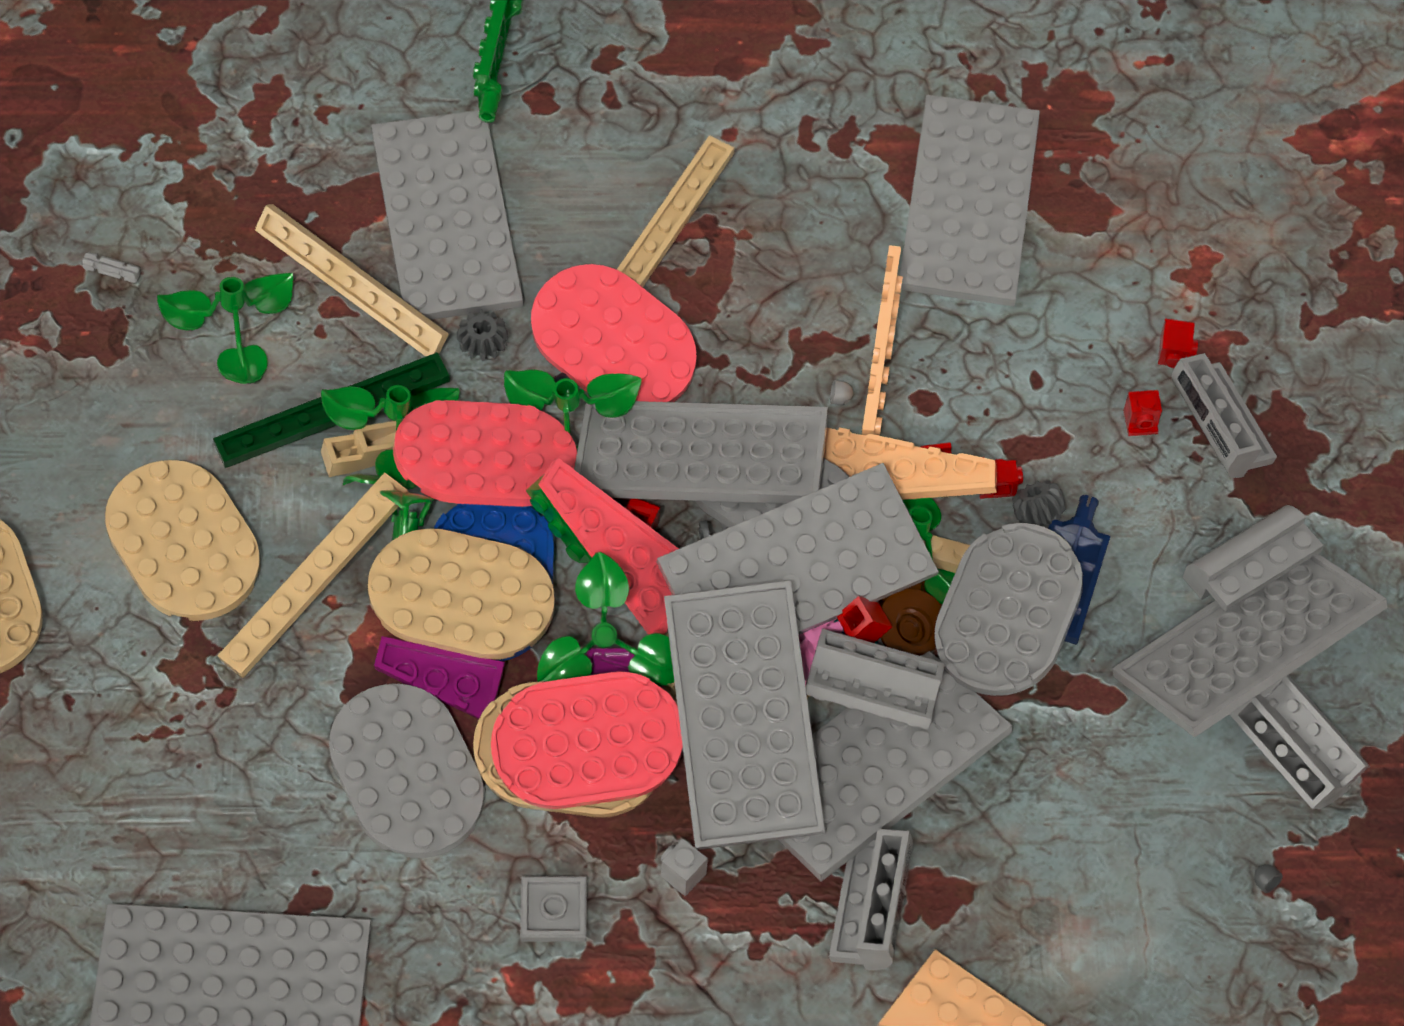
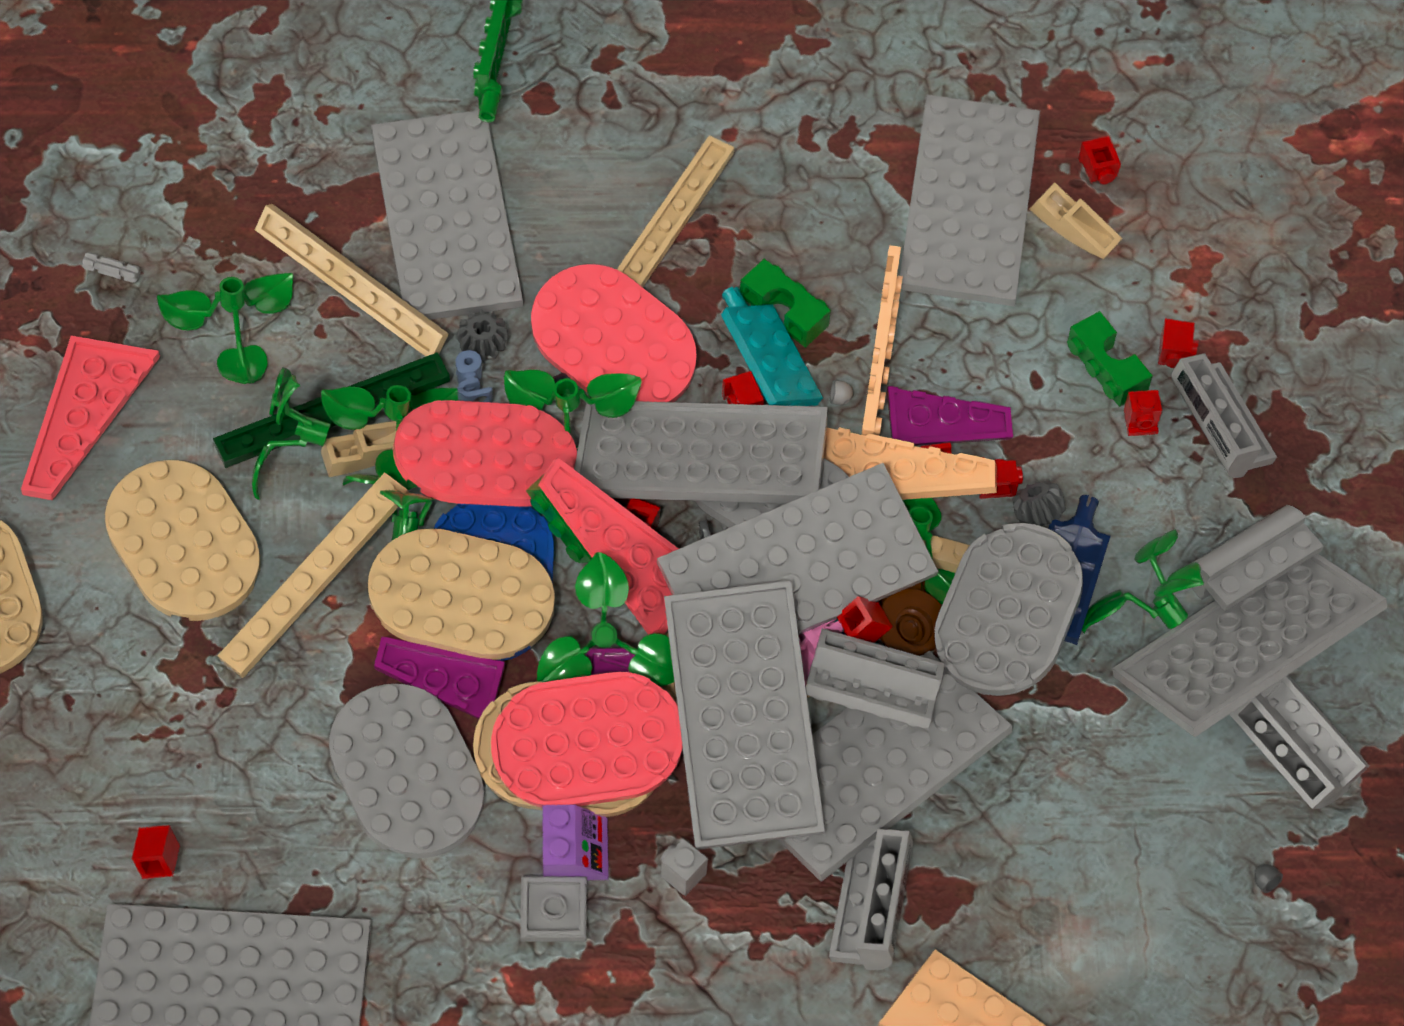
(86, 398): none -> coral wing
(155, 852): none -> red brick
(308, 428): none -> green plant
(468, 377): none -> sand blue leg
(574, 842): none -> medium lavender slope
(742, 390): none -> red brick
(769, 286): none -> green arch
(769, 352): none -> teal plate
(939, 419): none -> magenta wing
(1075, 222): none -> tan slope
(1090, 342): none -> green arch
(1100, 160): none -> red brick
(1165, 602): none -> green plant

